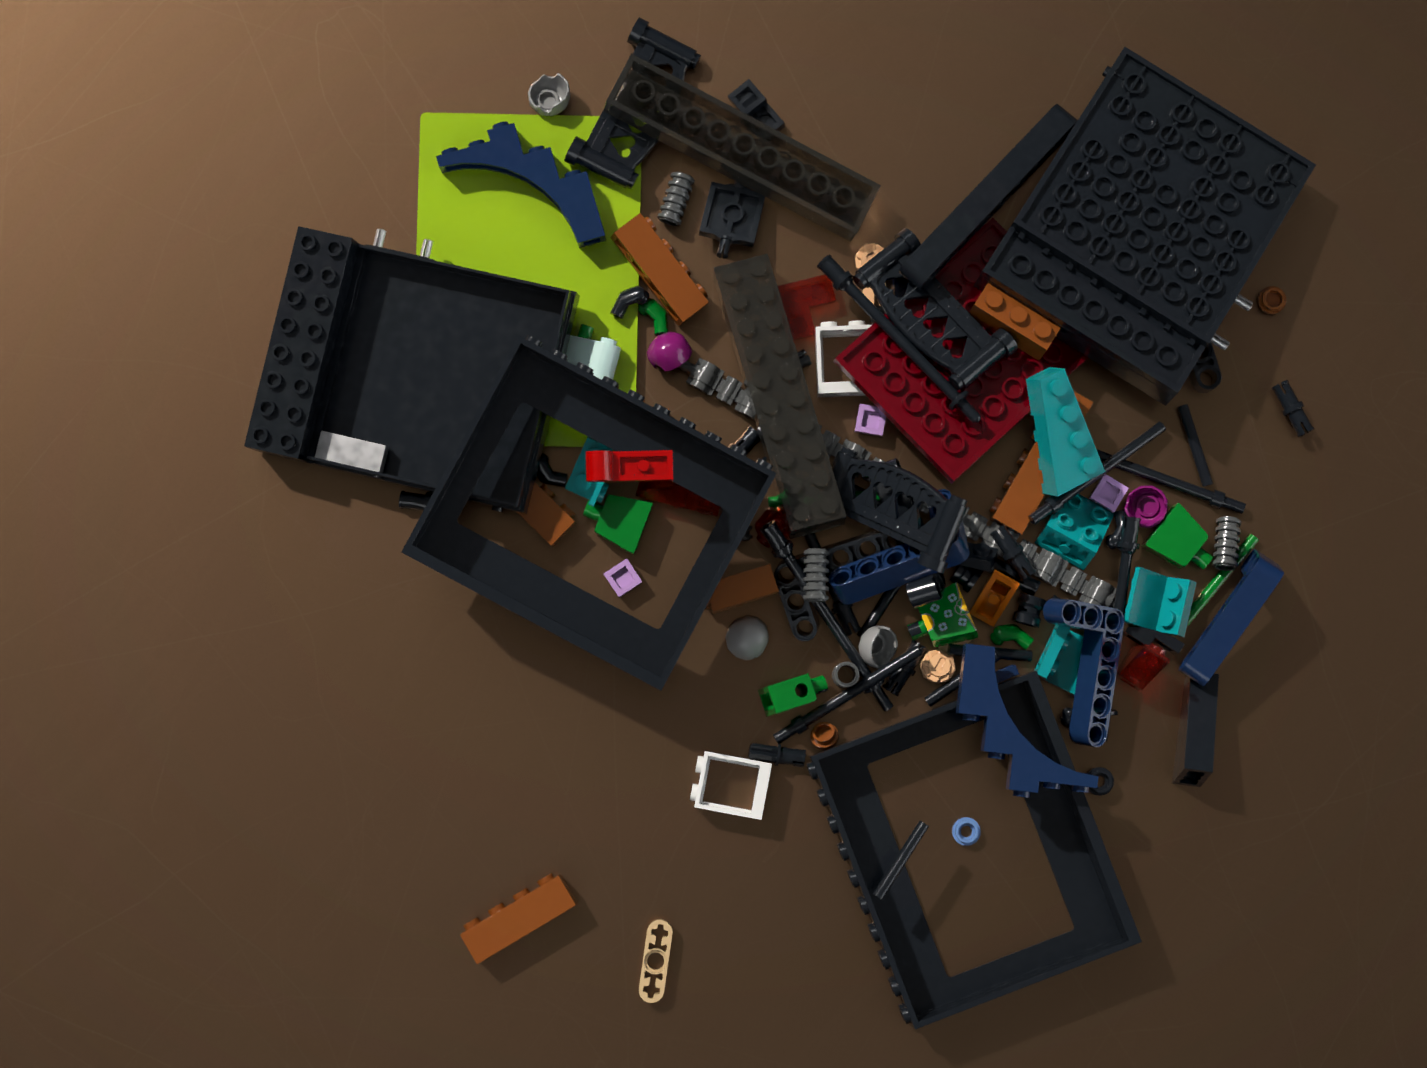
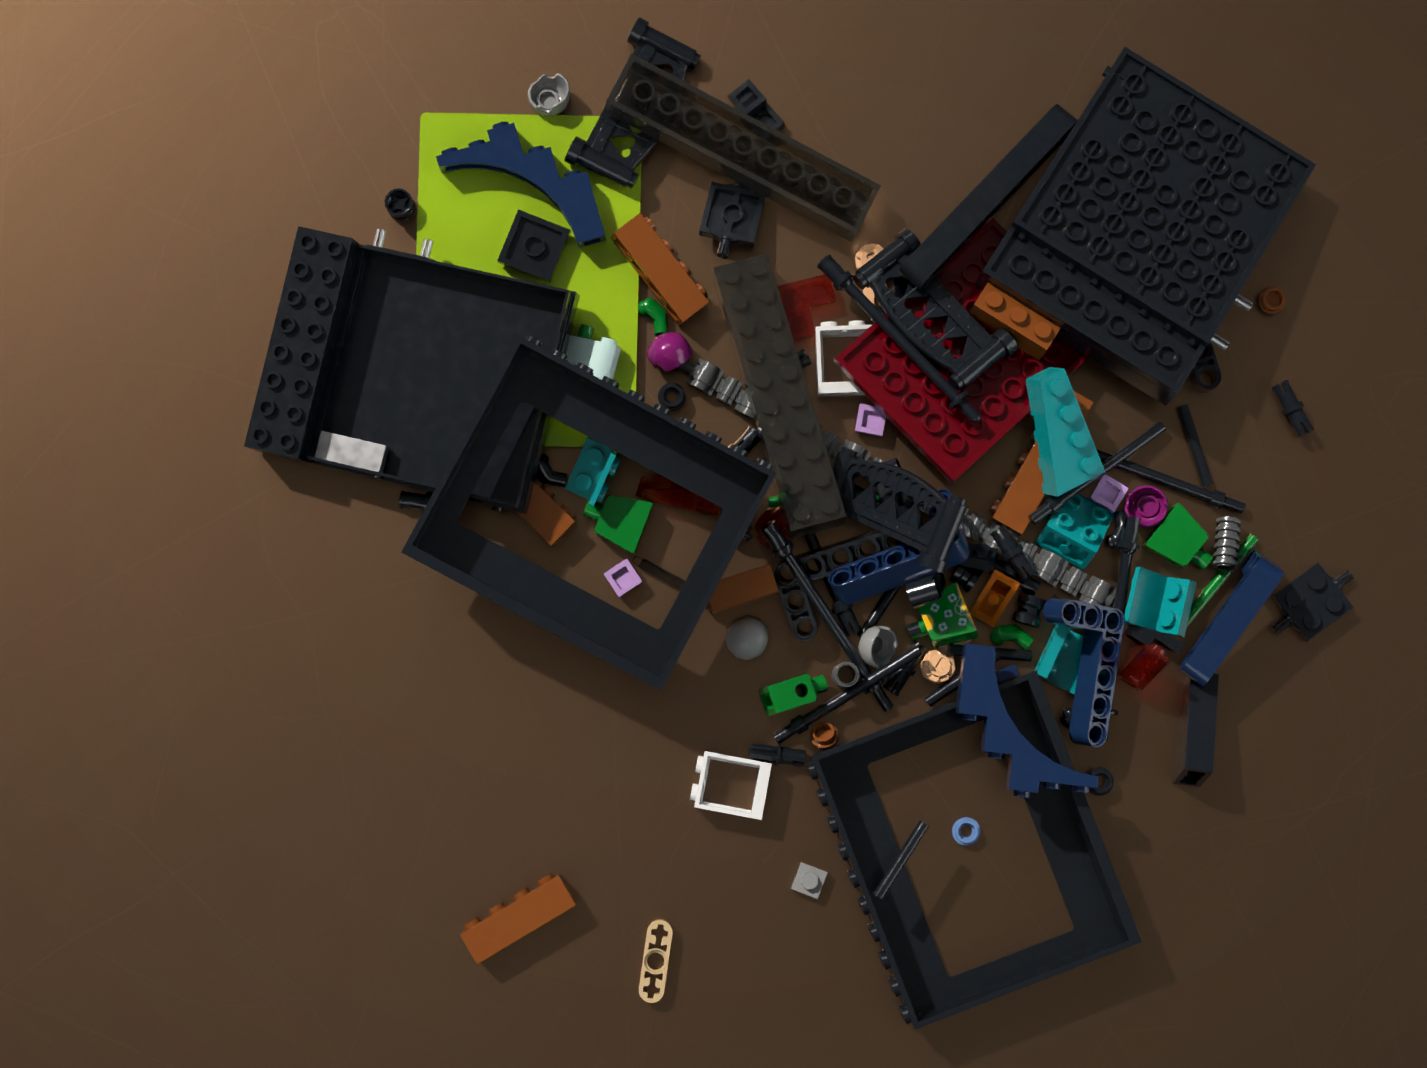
(396, 200): none -> black wheel
(534, 246): none -> black plate
(628, 297): black arm -> none
(629, 466): red plate -> none
(666, 572): none -> black piece
(675, 388): none -> black plate
(676, 198): dark grey piece -> none
(809, 880): none -> light grey plate
(816, 575): dark grey piece -> none
(1312, 602): none -> black plate

